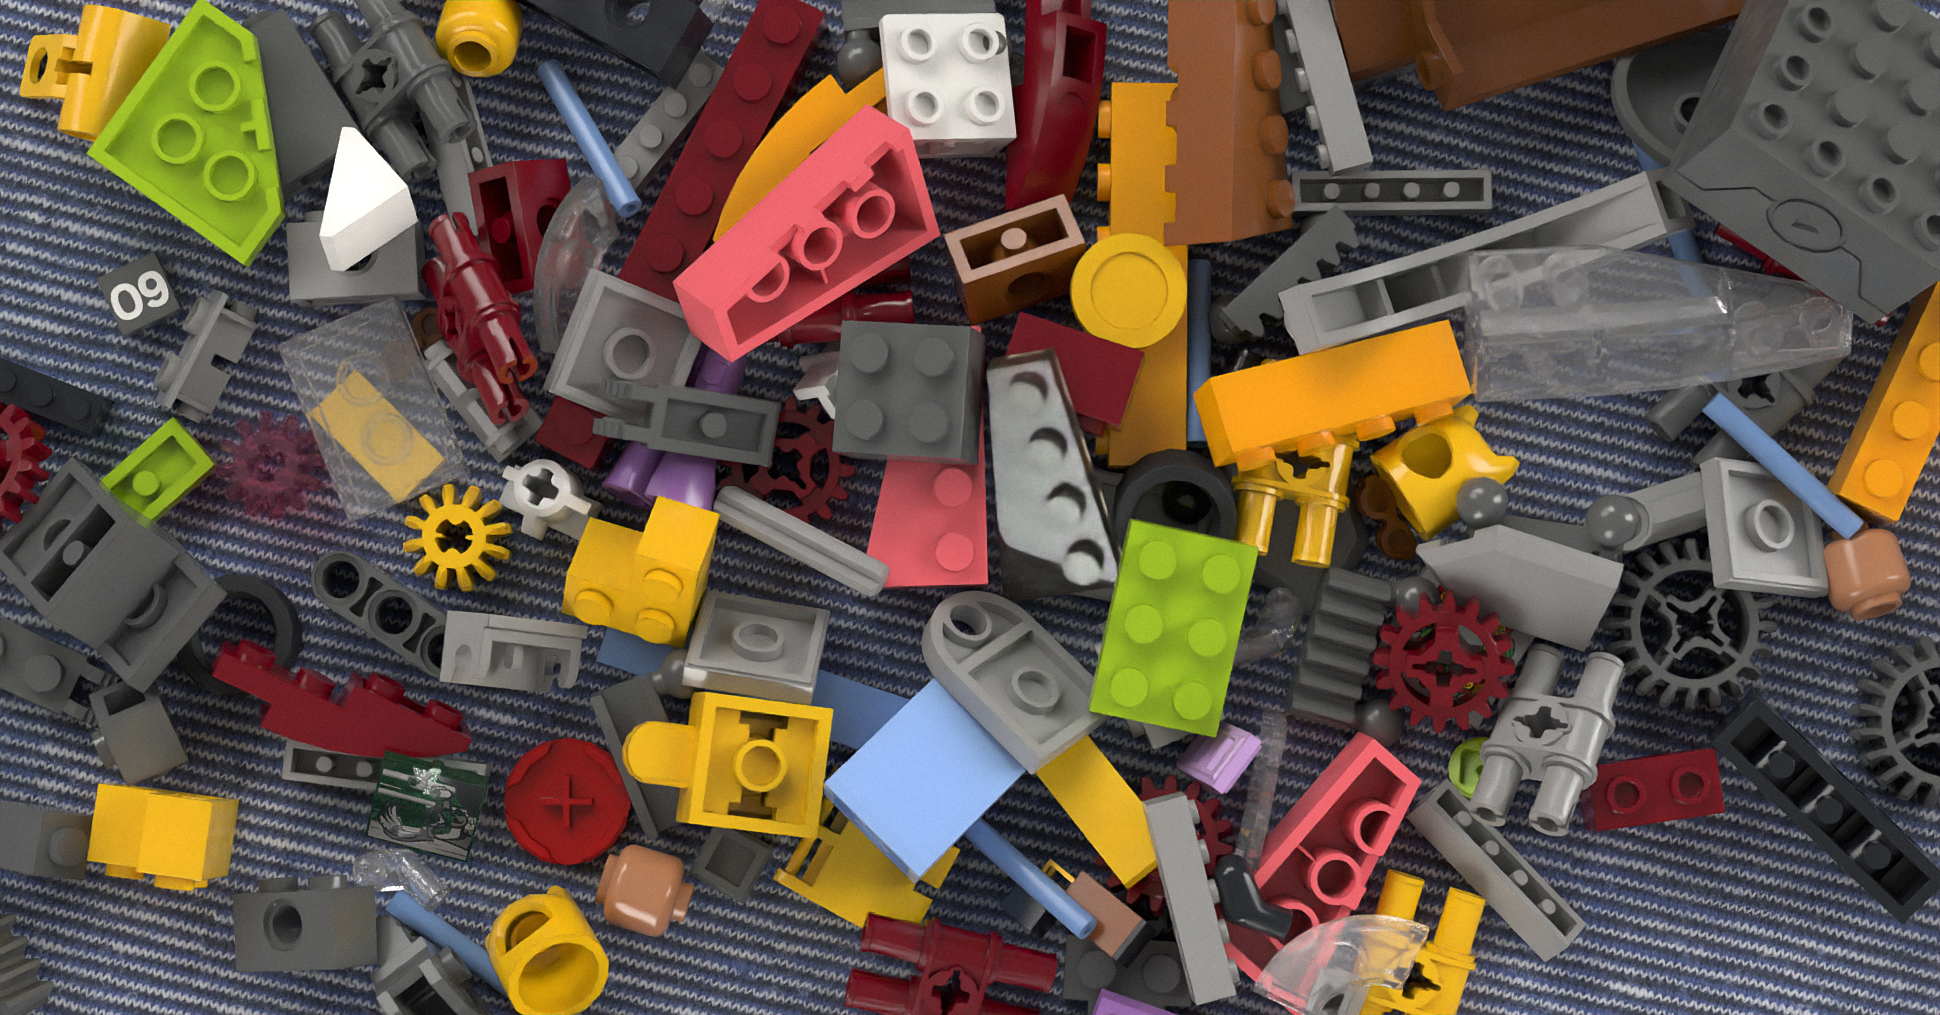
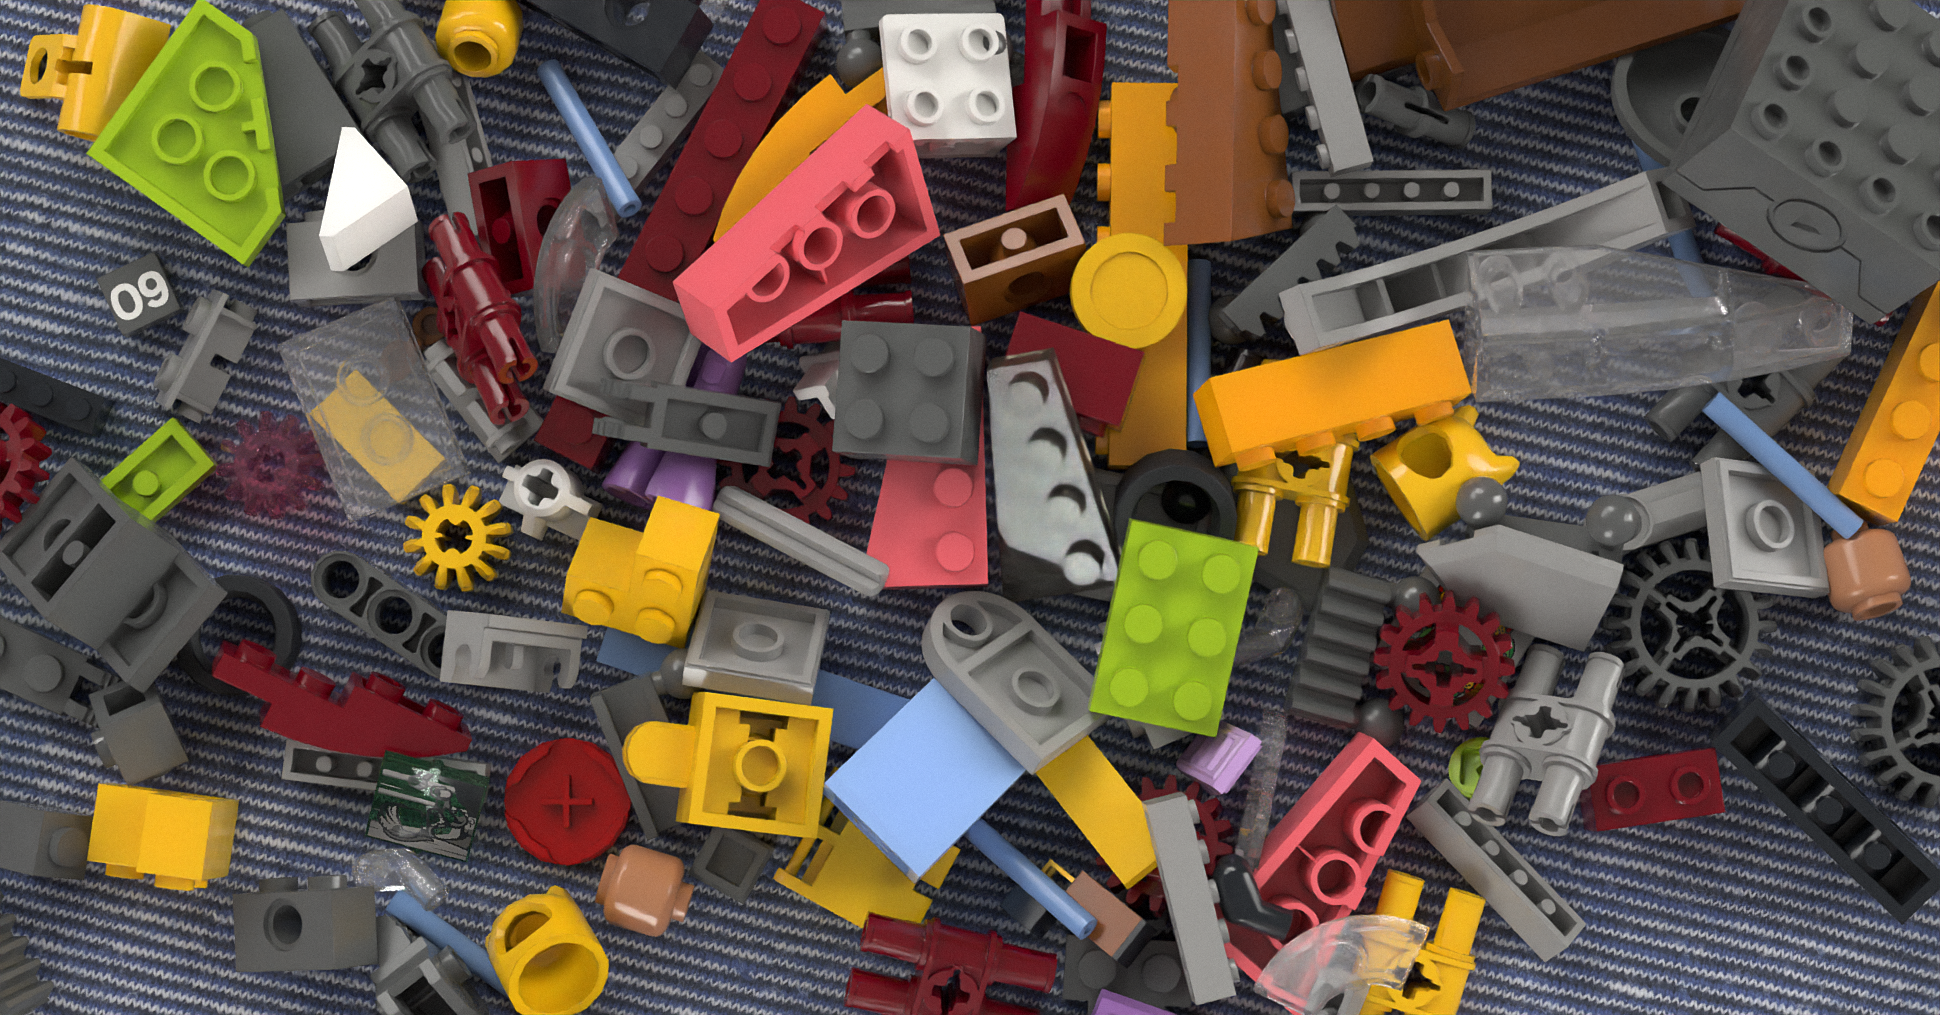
(1377, 502): reddish brown piece -> none
(1414, 111): none -> dark grey pin

